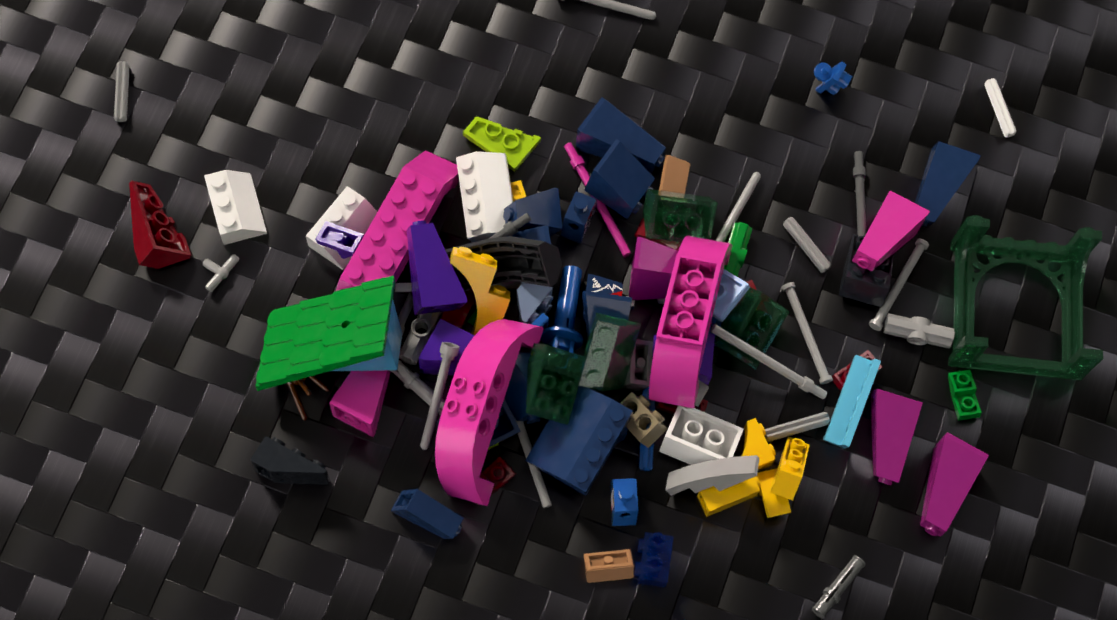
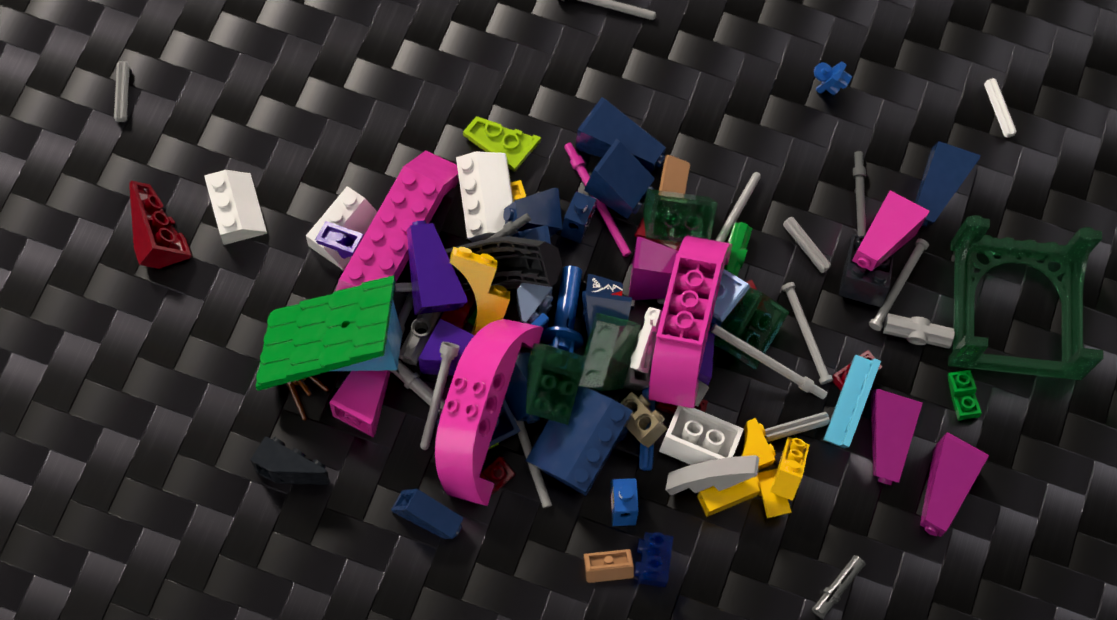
(220, 272): light grey piece -> none
(643, 355): none -> white hinge

